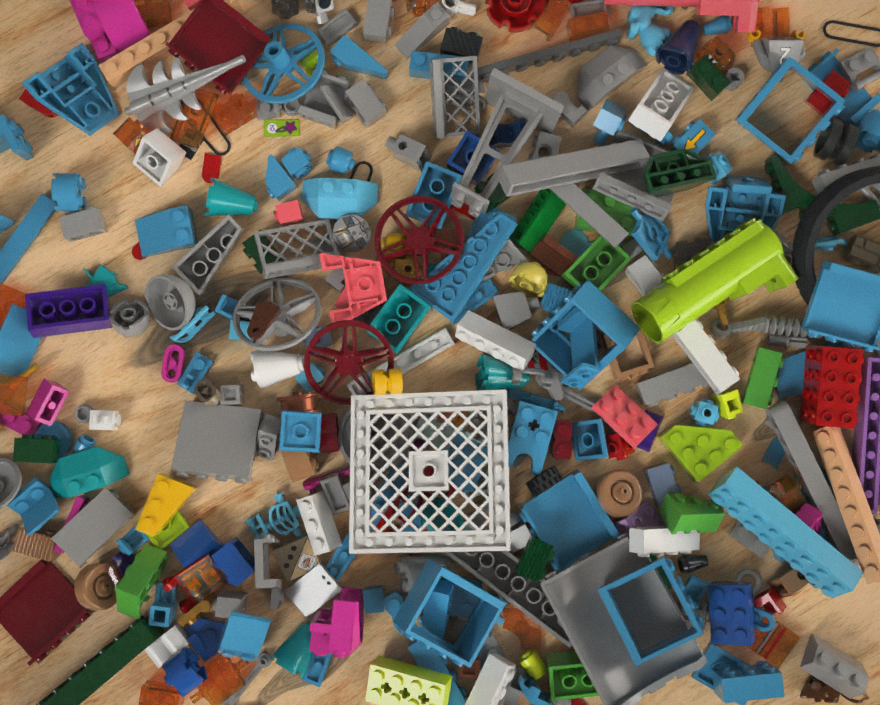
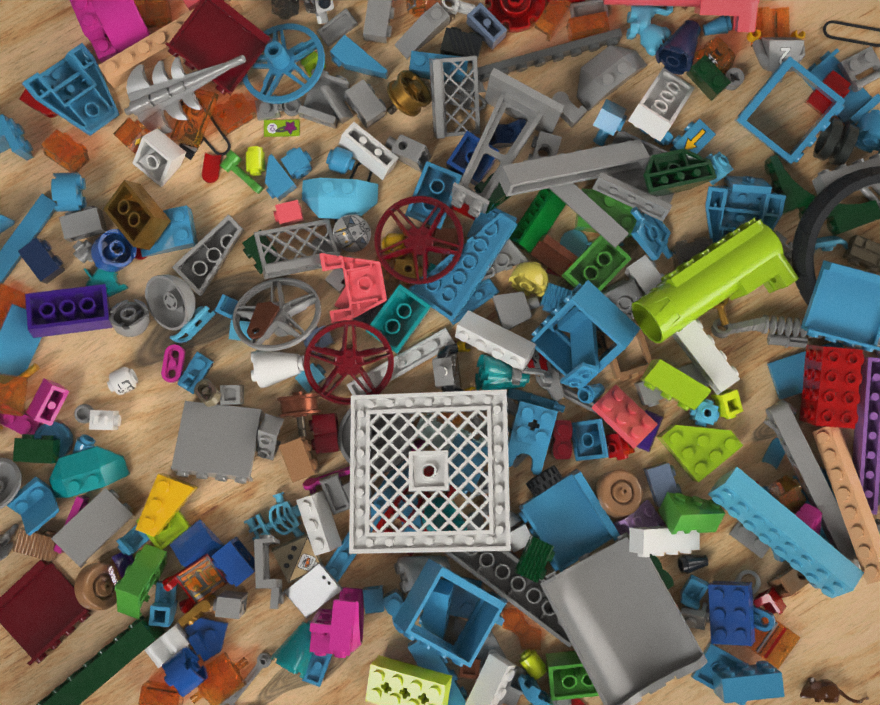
(42, 260): none -> dark blue brick
(65, 151): none -> clear orange brick
(83, 251): none -> light grey gear
(104, 251): none -> blue brick
(122, 380): none -> white head
(136, 215): none -> pearl gold brick
(227, 199): teal cone -> none
(231, 163): none -> bright green brick
(243, 636): dark azure slope -> none
(255, 160): none -> neon yellow brick
(300, 431): dark azure plate -> none
(368, 151): none -> white brick
(387, 381): yellow wheel -> none
(408, 94): none -> pearl gold wheel
(447, 368): none -> torso
(486, 25): none -> sand blue brick
(590, 392): none -> dark azure cone
(623, 295): none -> light grey plate
(632, 248): white sticker -> none
(638, 655): dark azure window -> none
(674, 385): none -> lime slope
(762, 378): bright green brick -> none
(834, 667): light grey slope -> none

